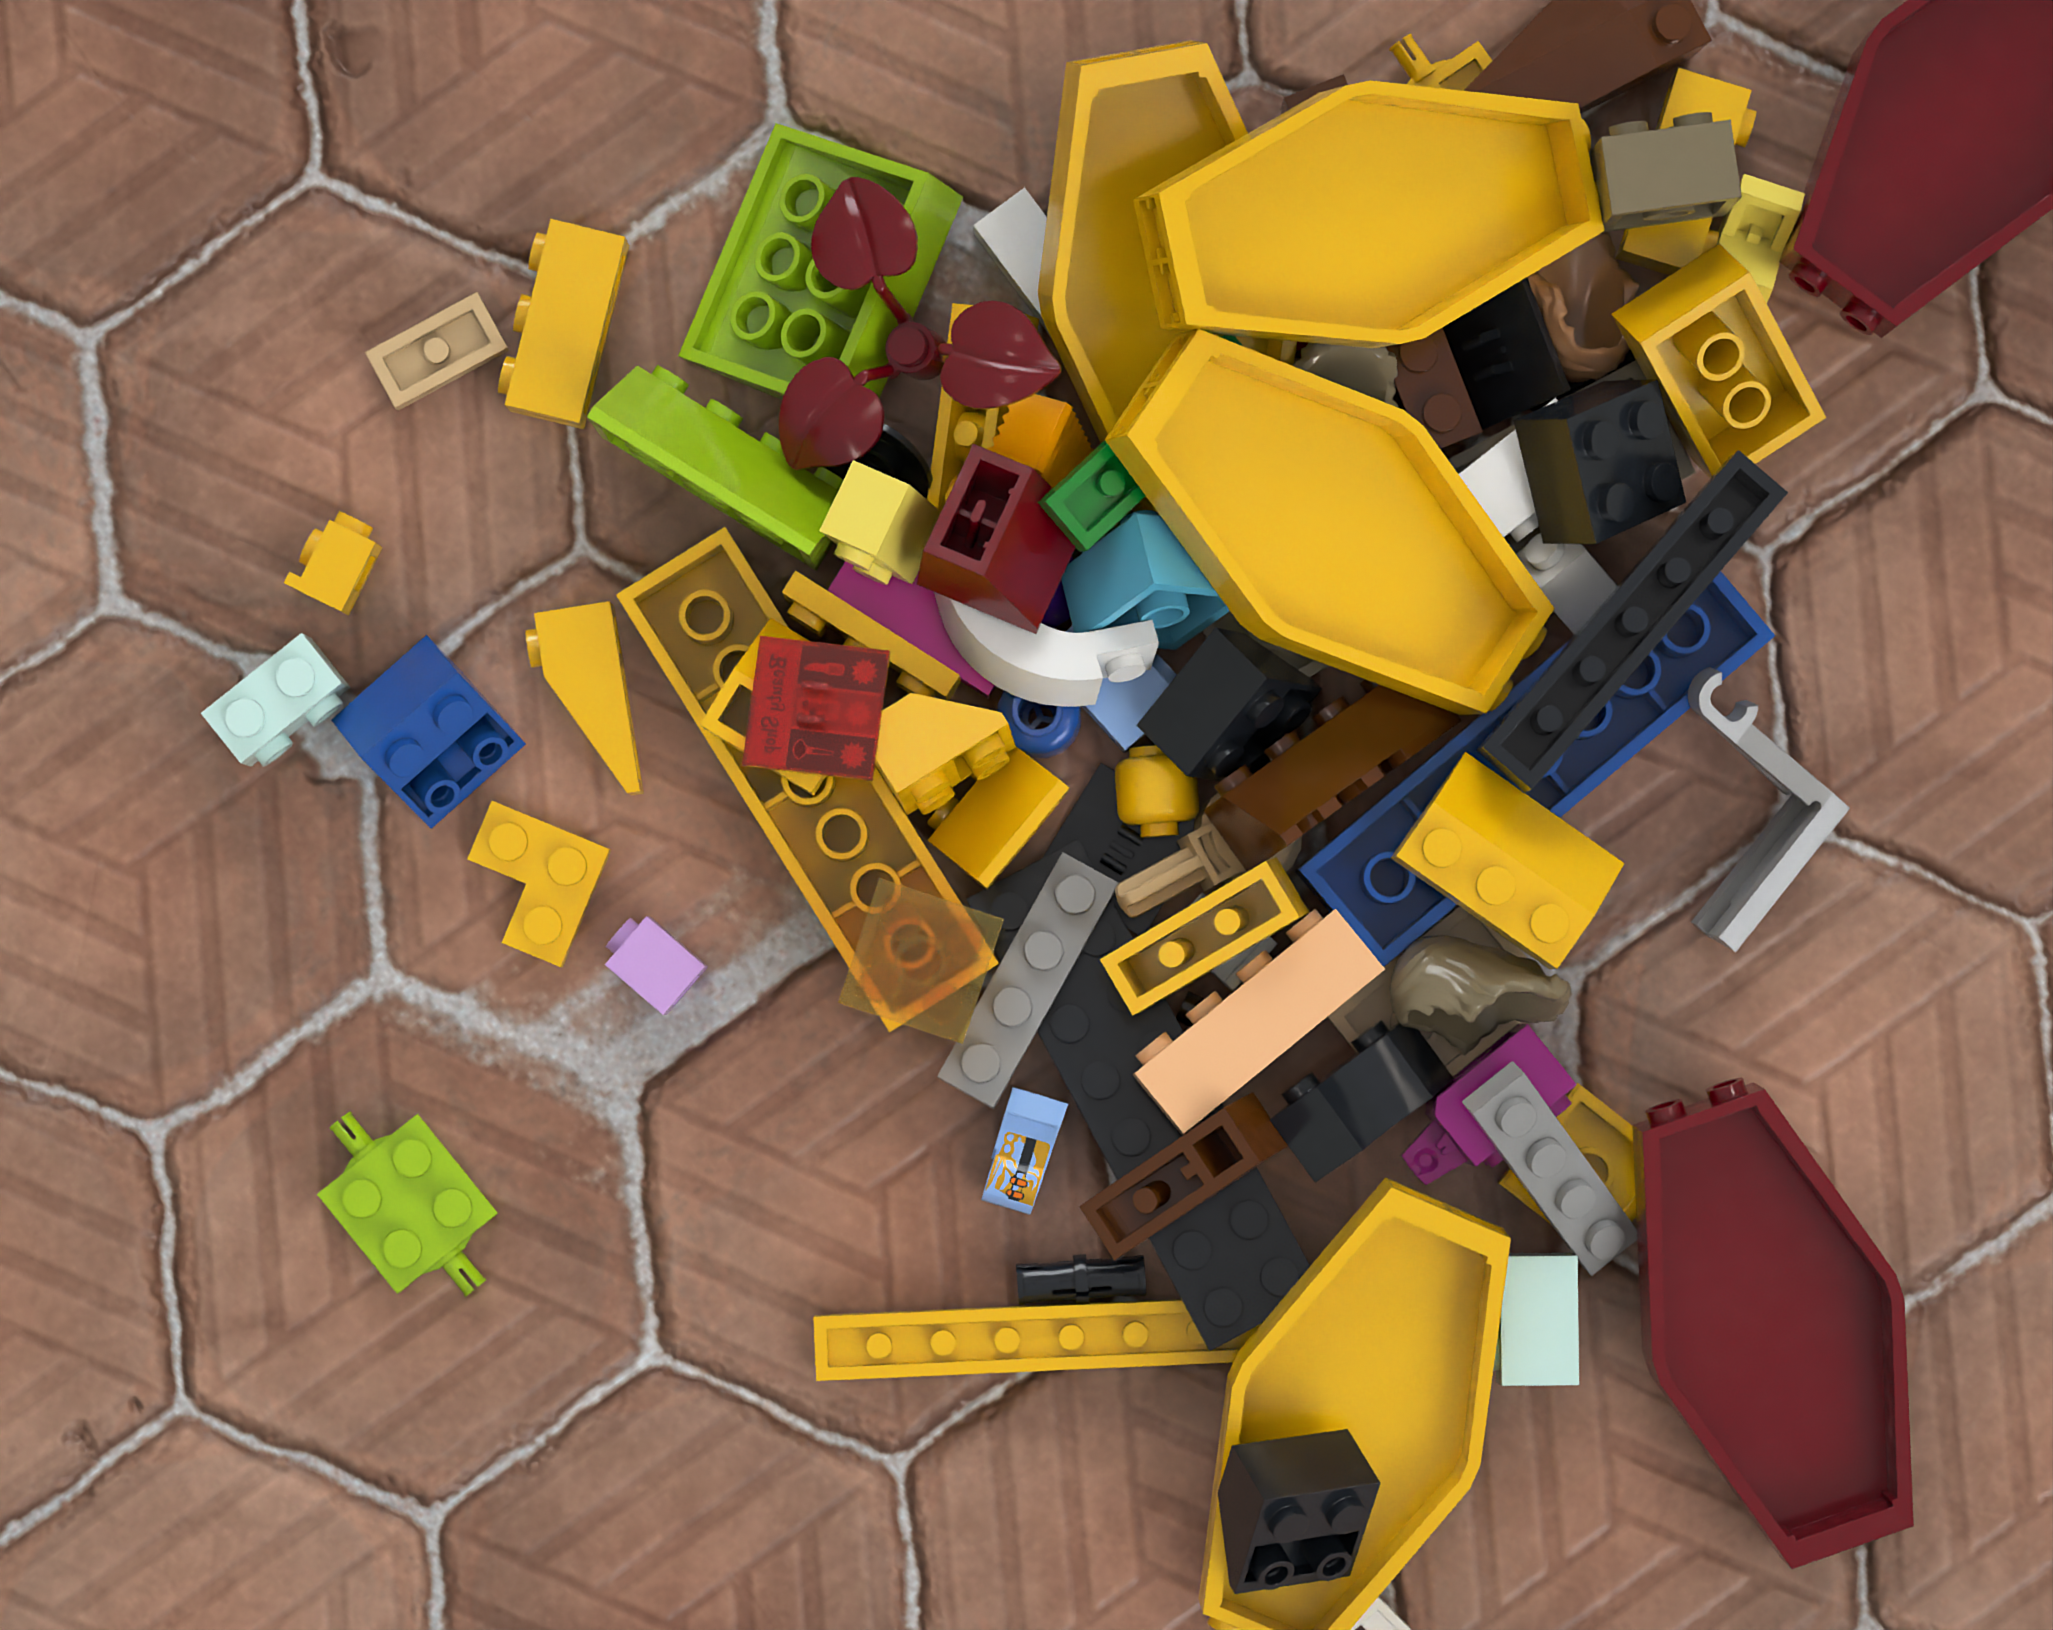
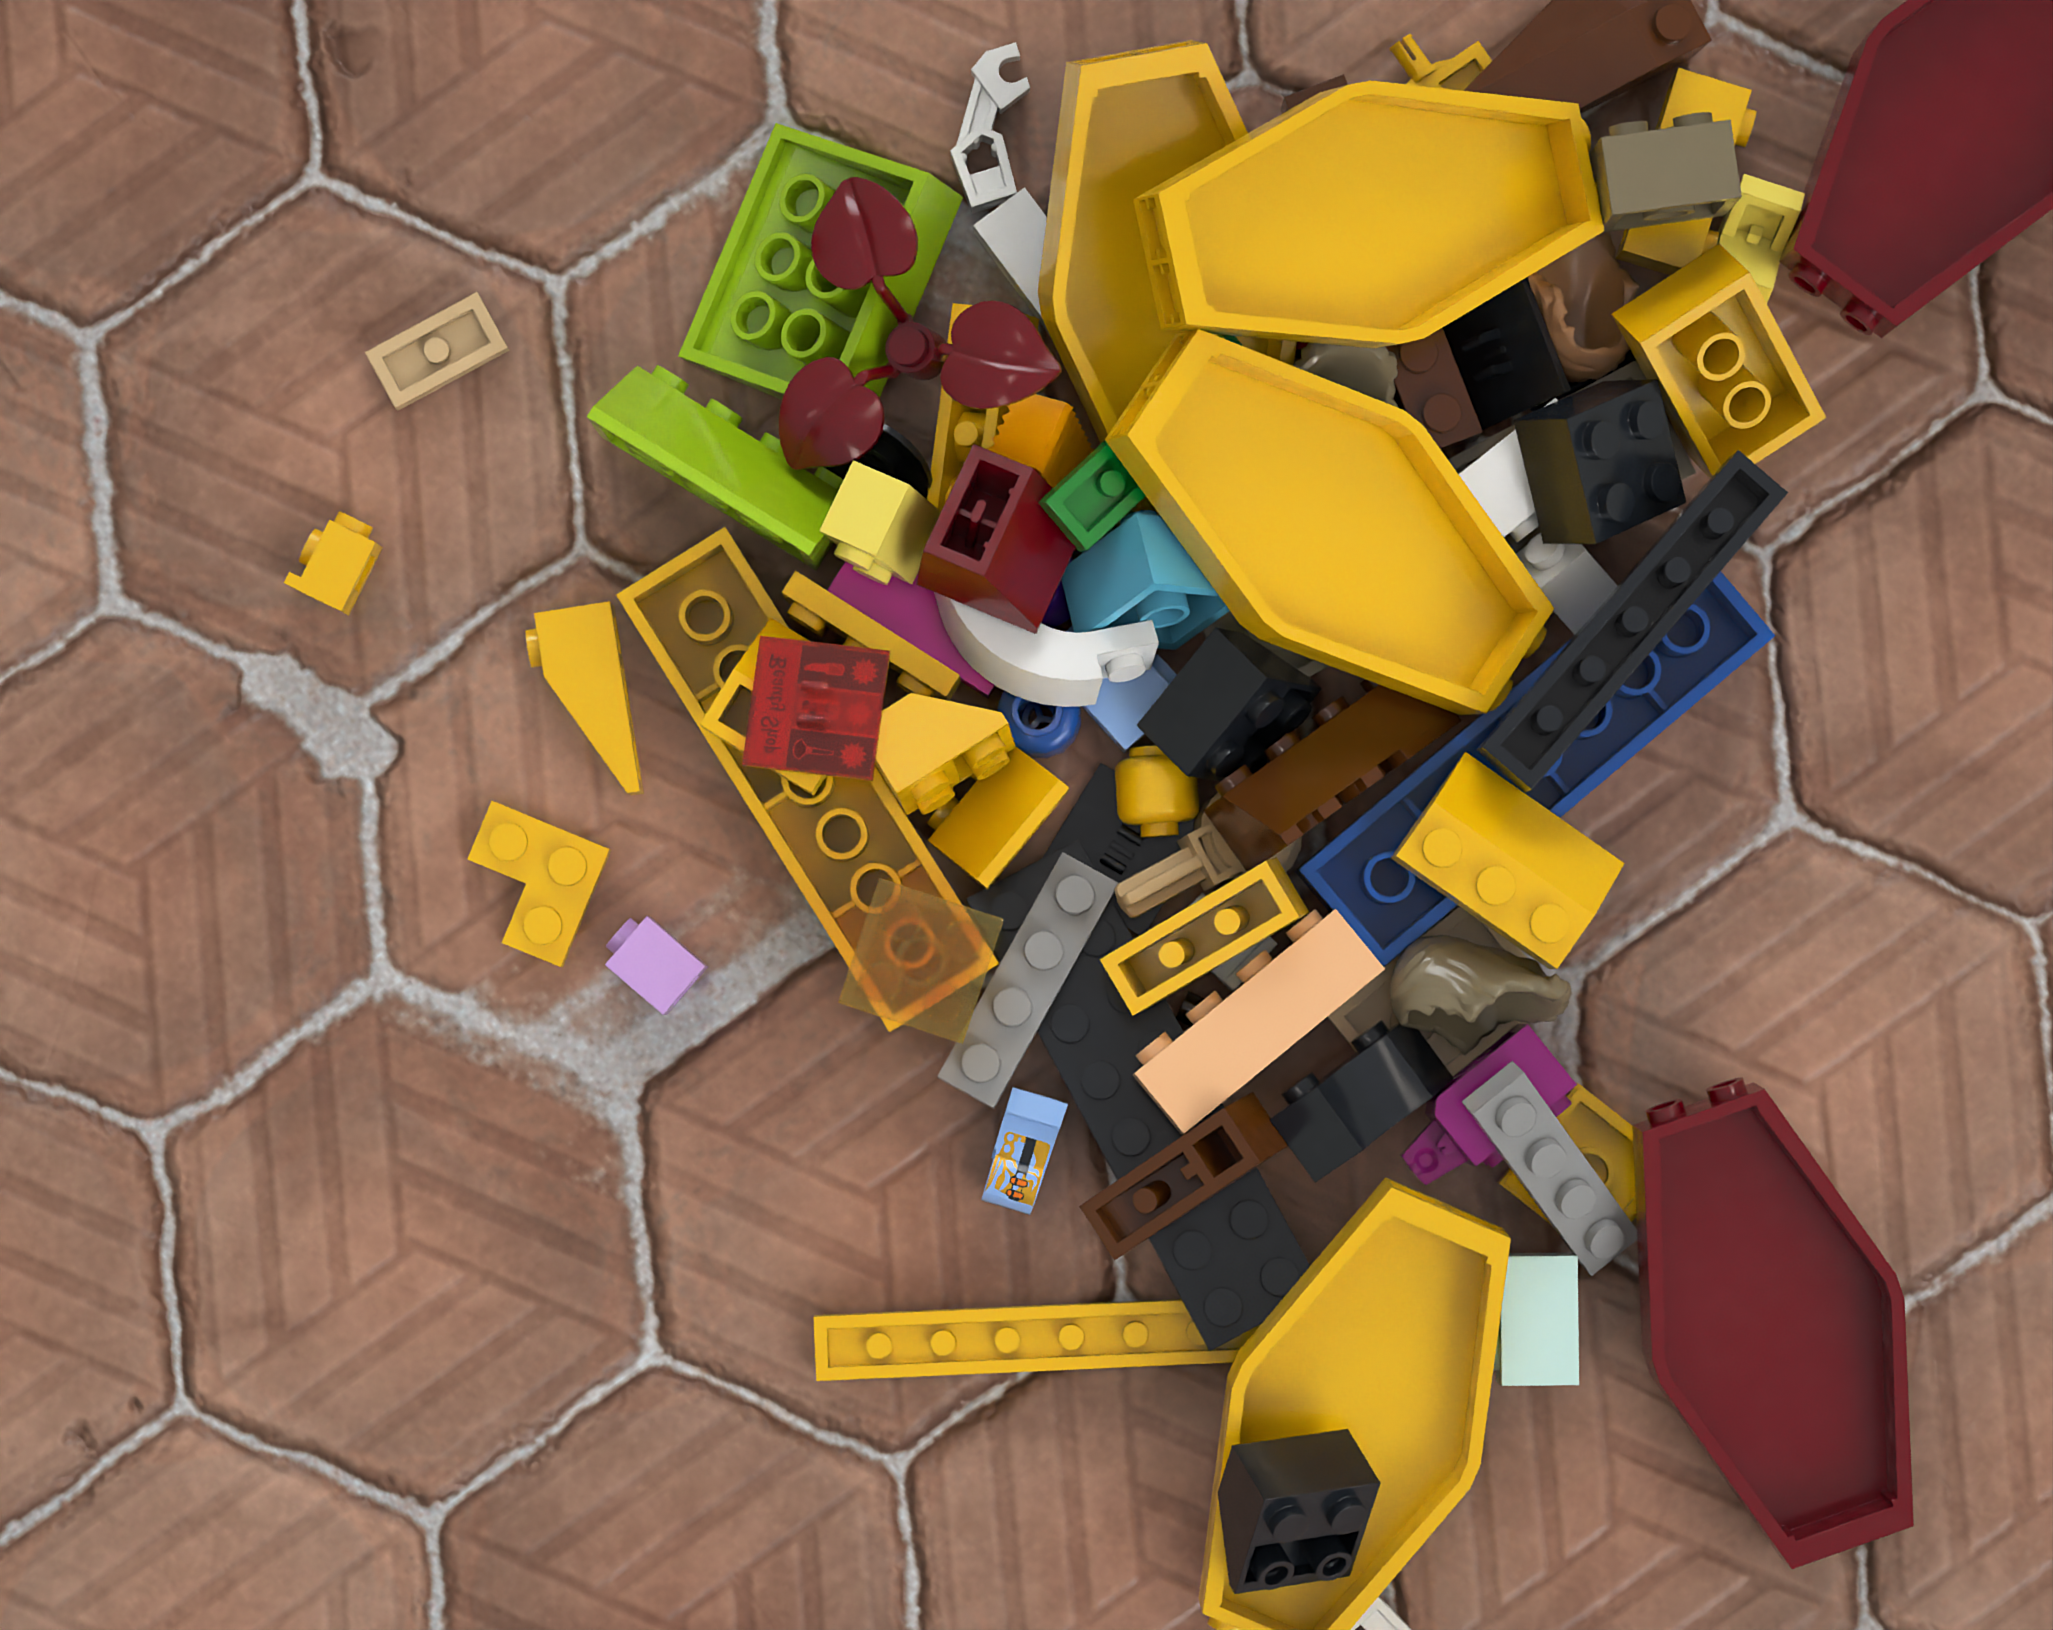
(276, 701): light aqua brick -> none
(407, 1204): lime plate -> none
(428, 732): blue slope -> none
(564, 323): yellow brick -> none
(988, 97): none -> white piece
(1081, 1279): black pin -> none
(1787, 839): light grey hinge -> none

